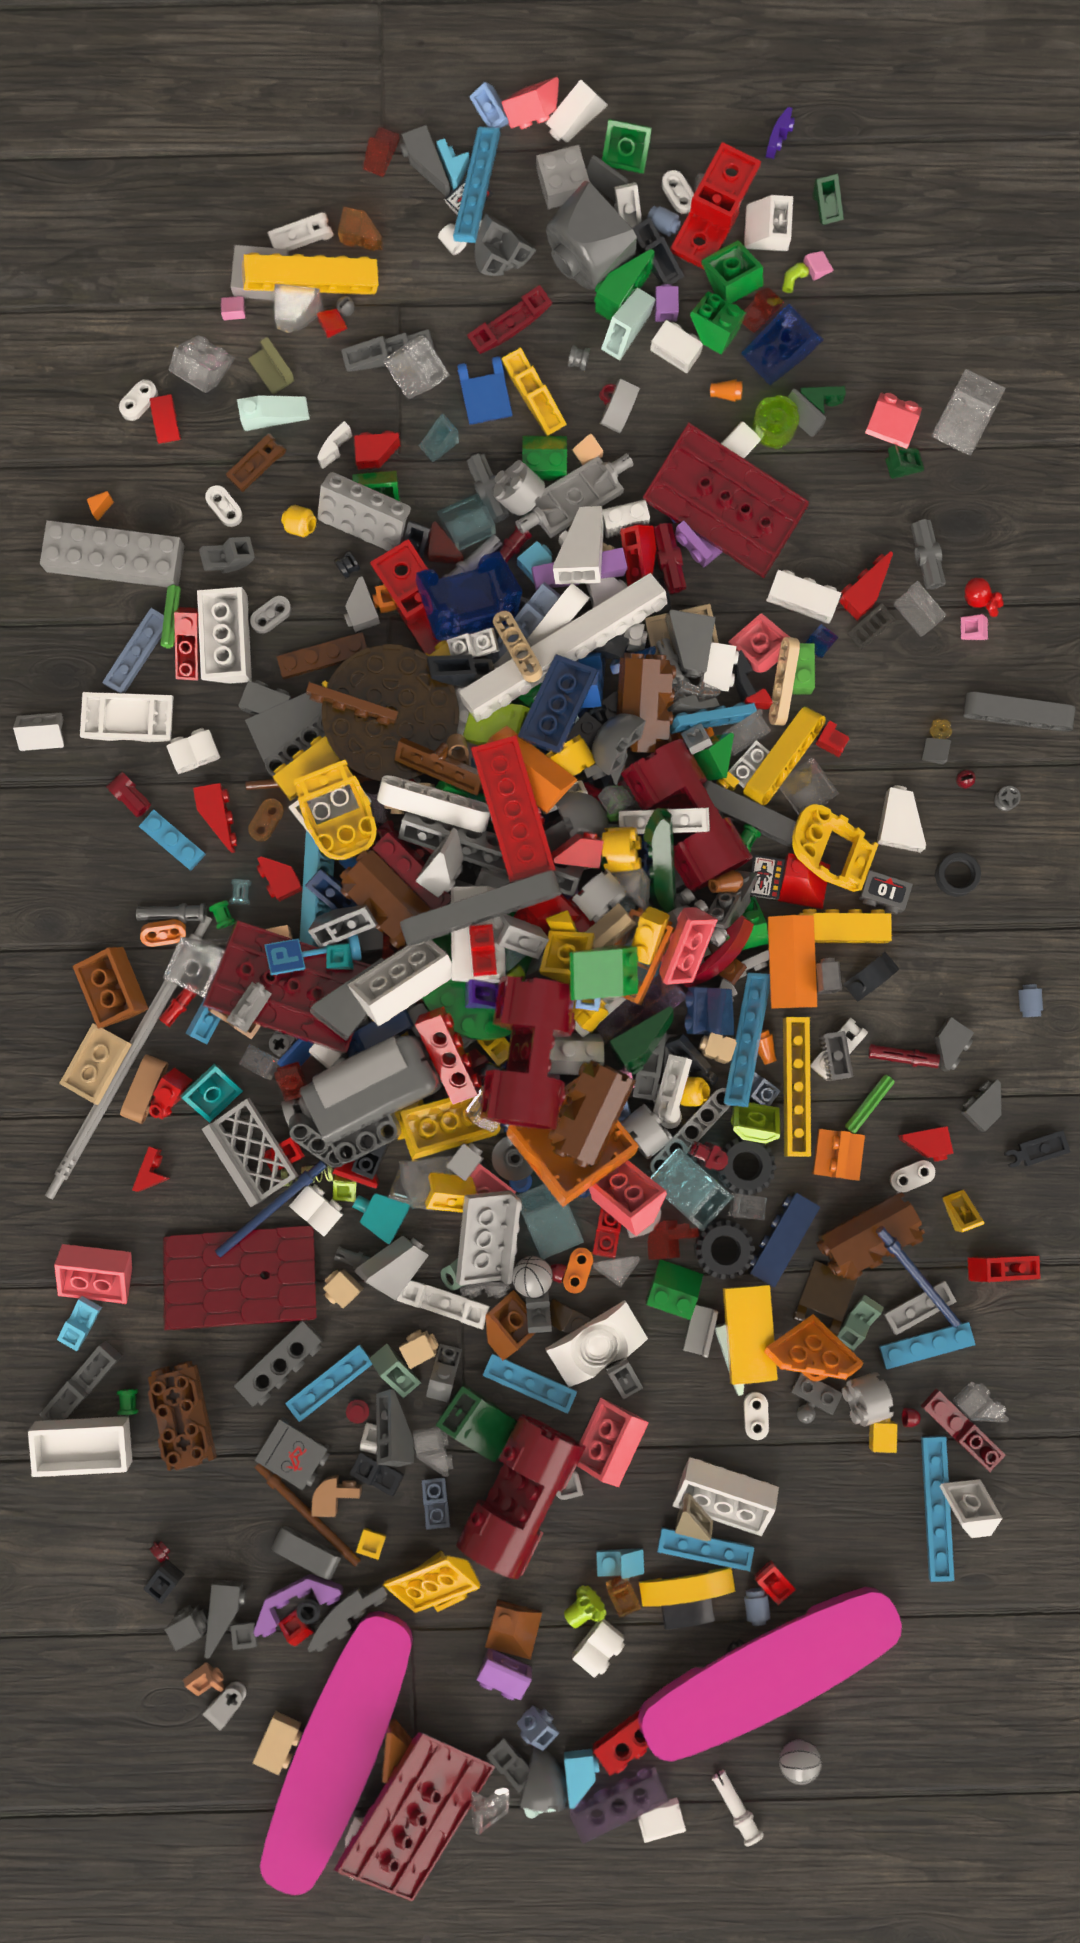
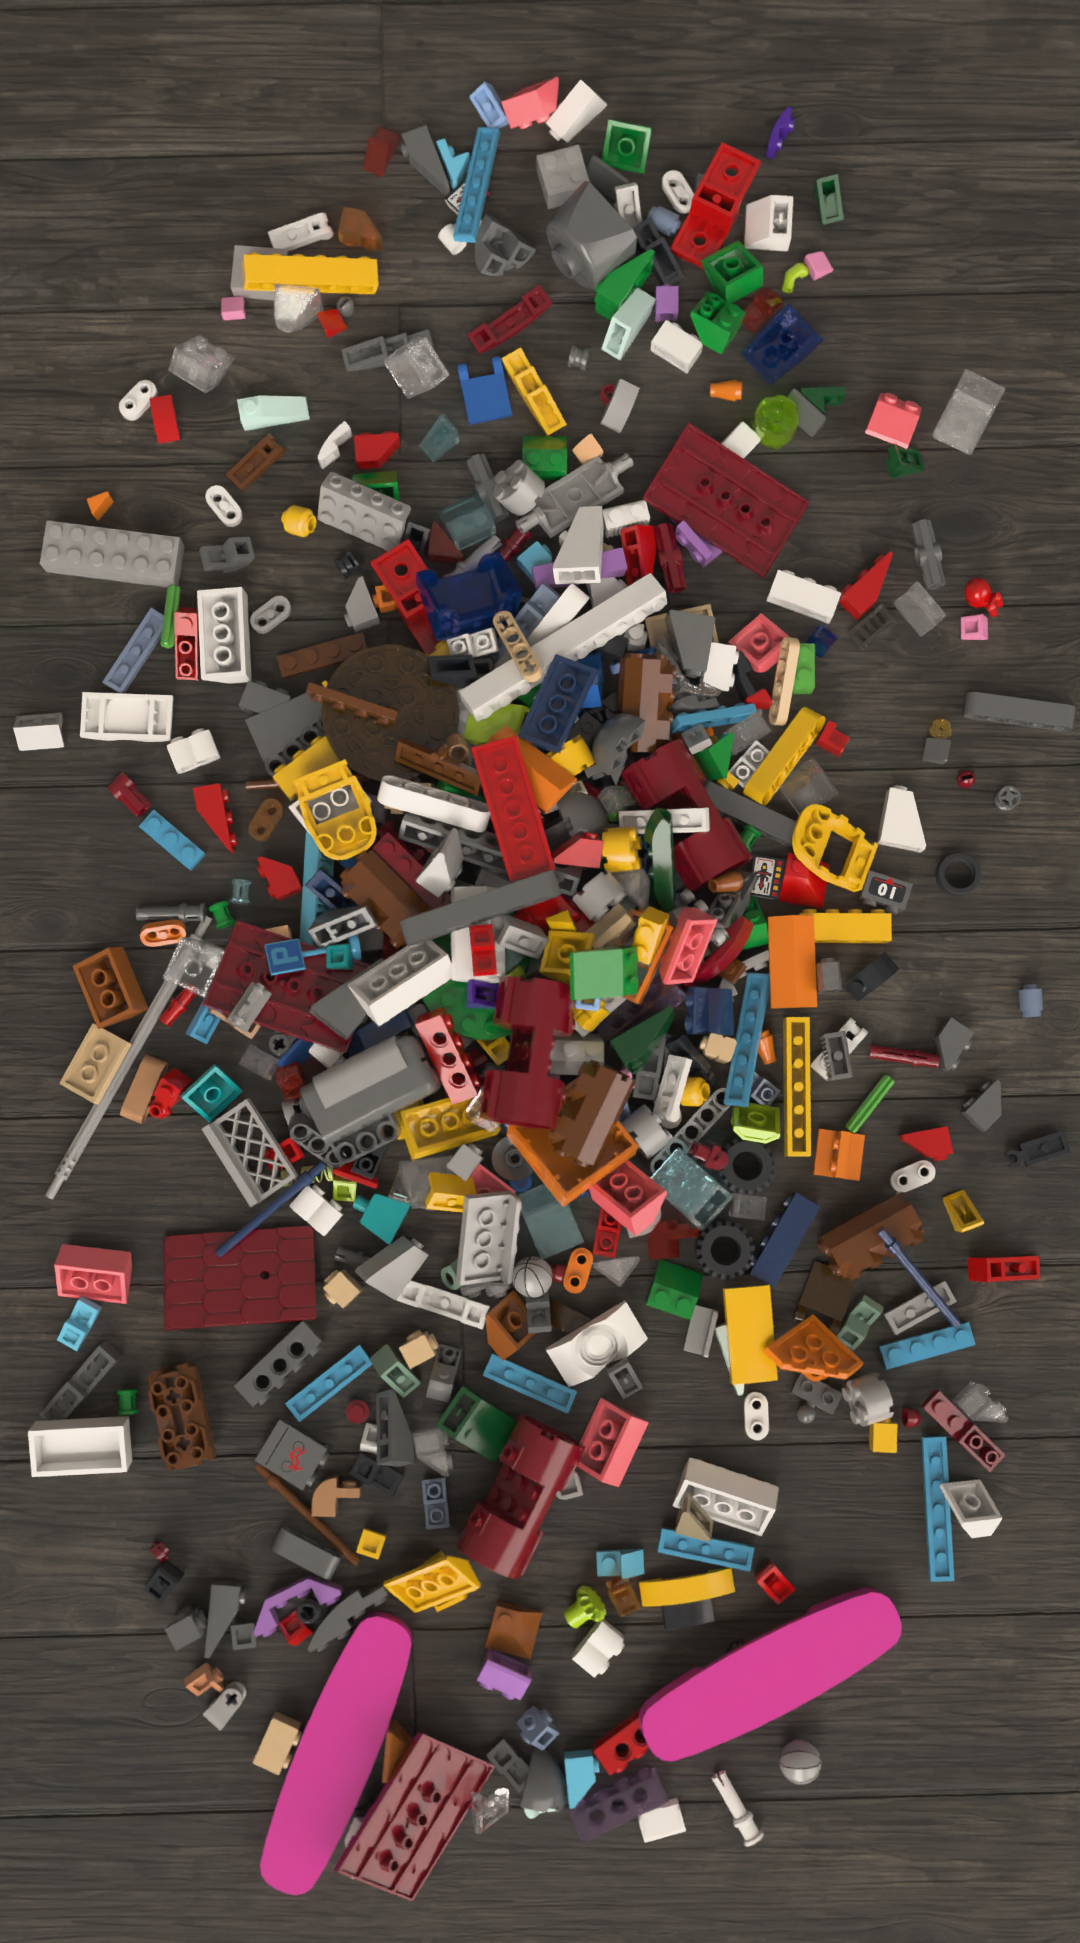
(146, 1176): red slope -> none
(271, 367): olive panel -> none
(757, 1606): sand blue brick -> none

